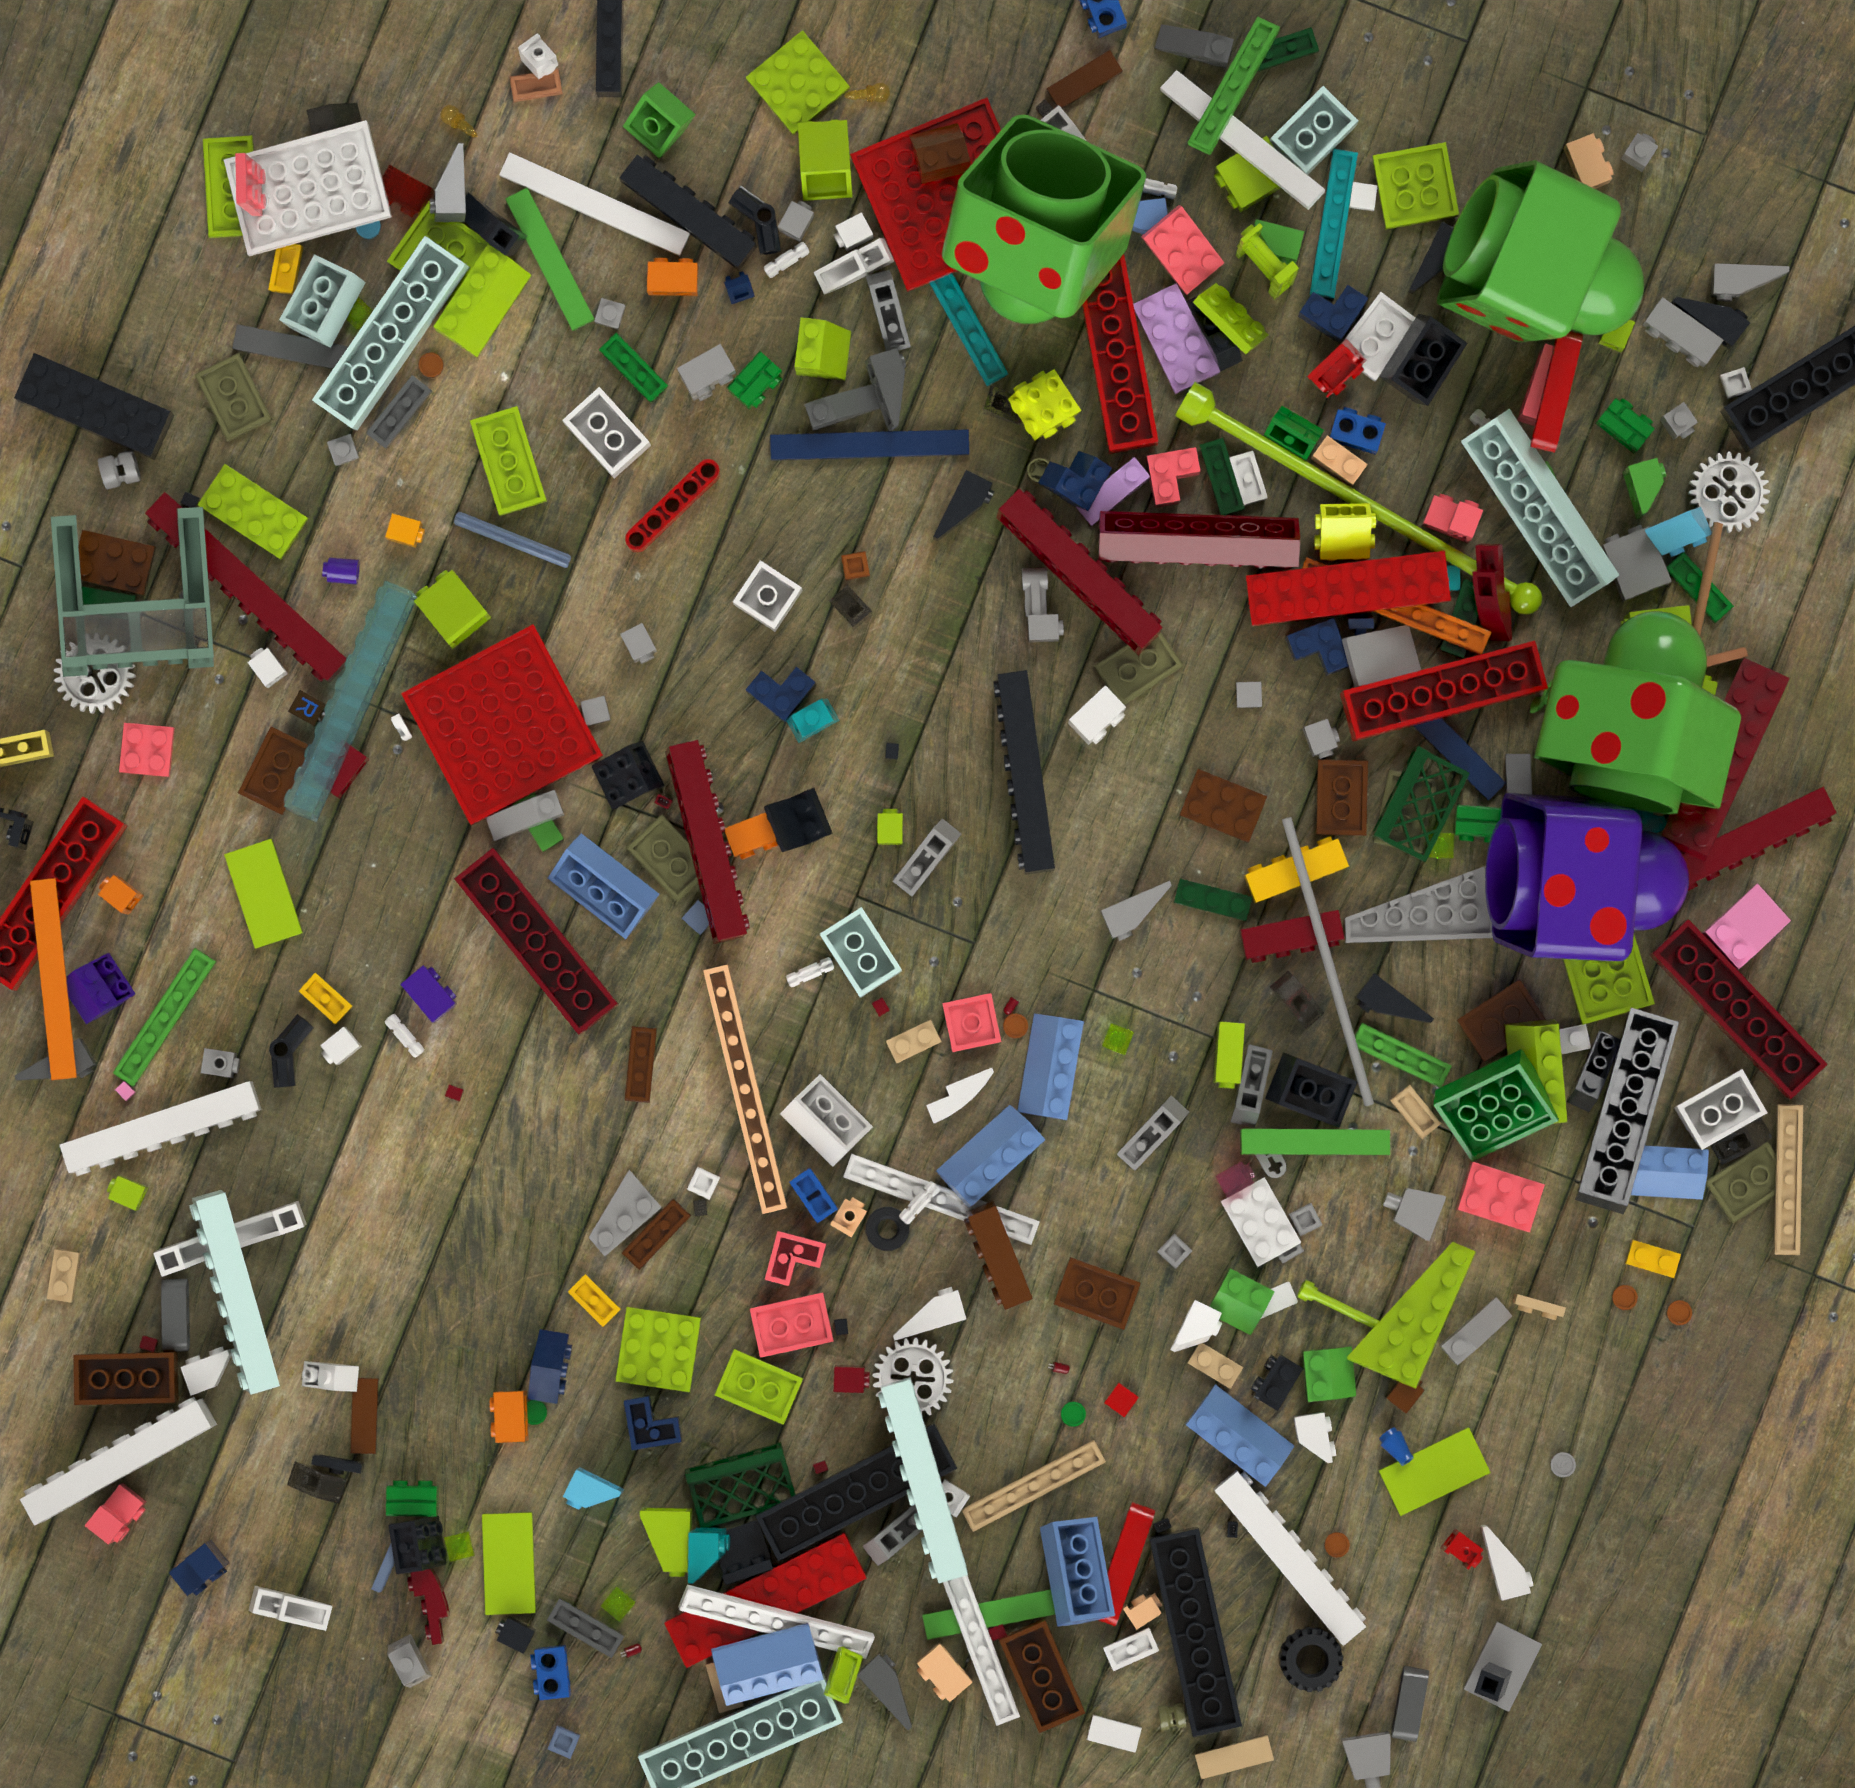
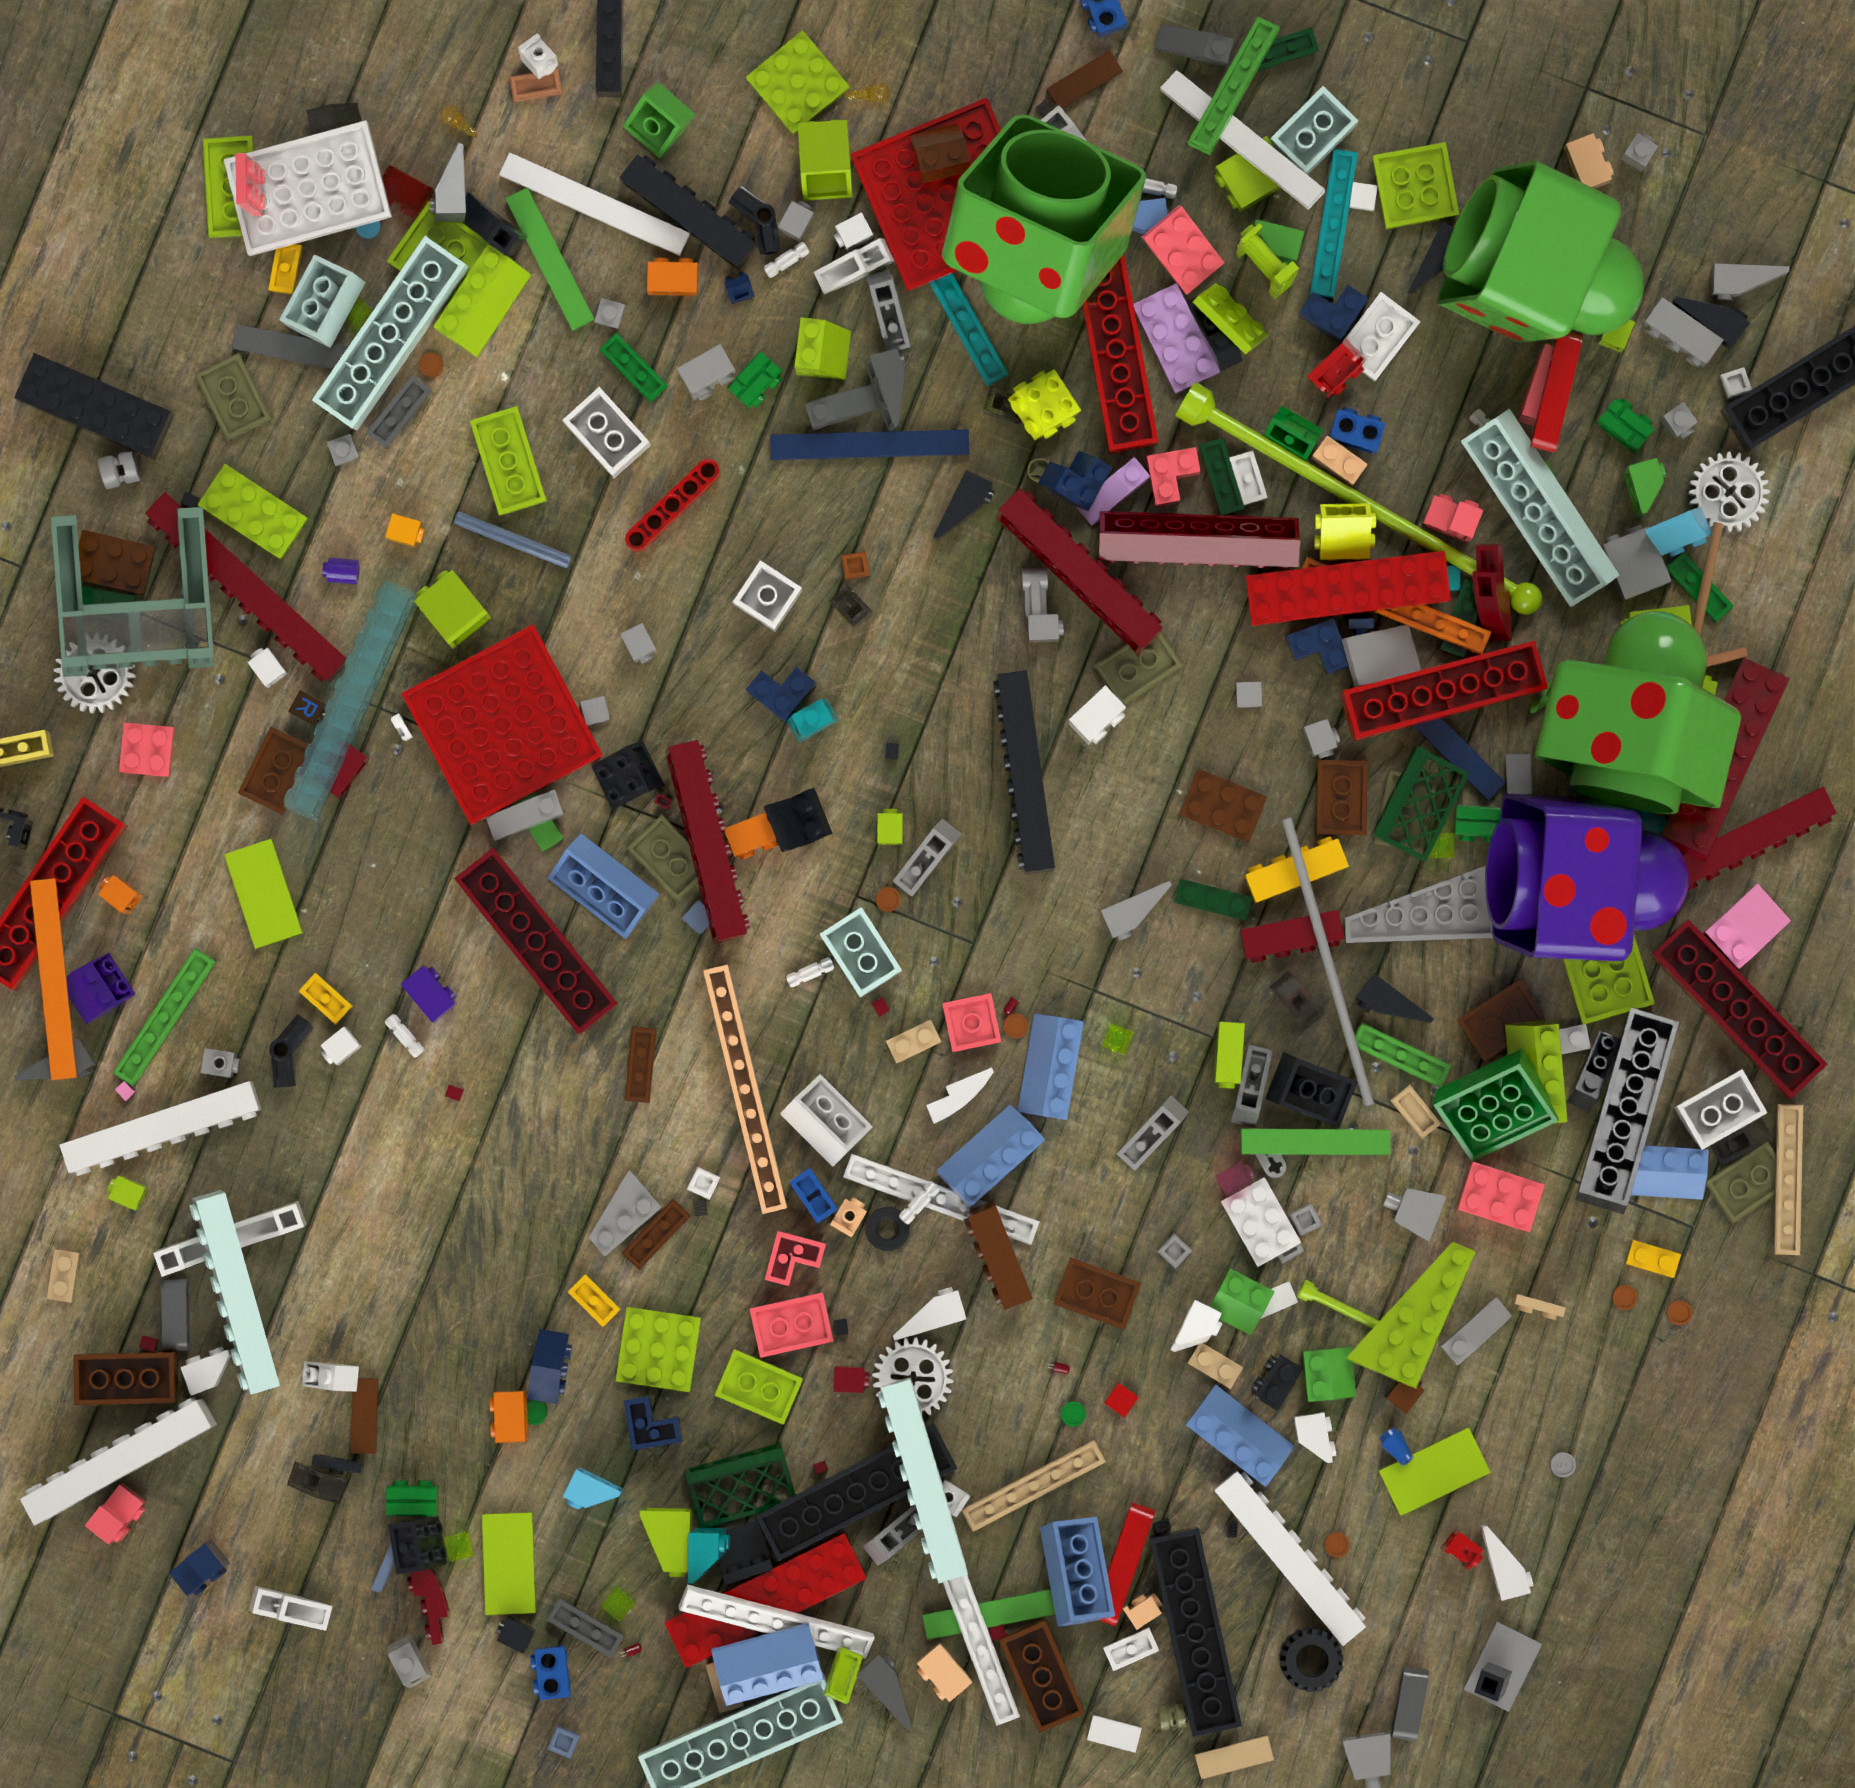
(888, 899): none -> dark orange piece
(1423, 359): black brick -> none

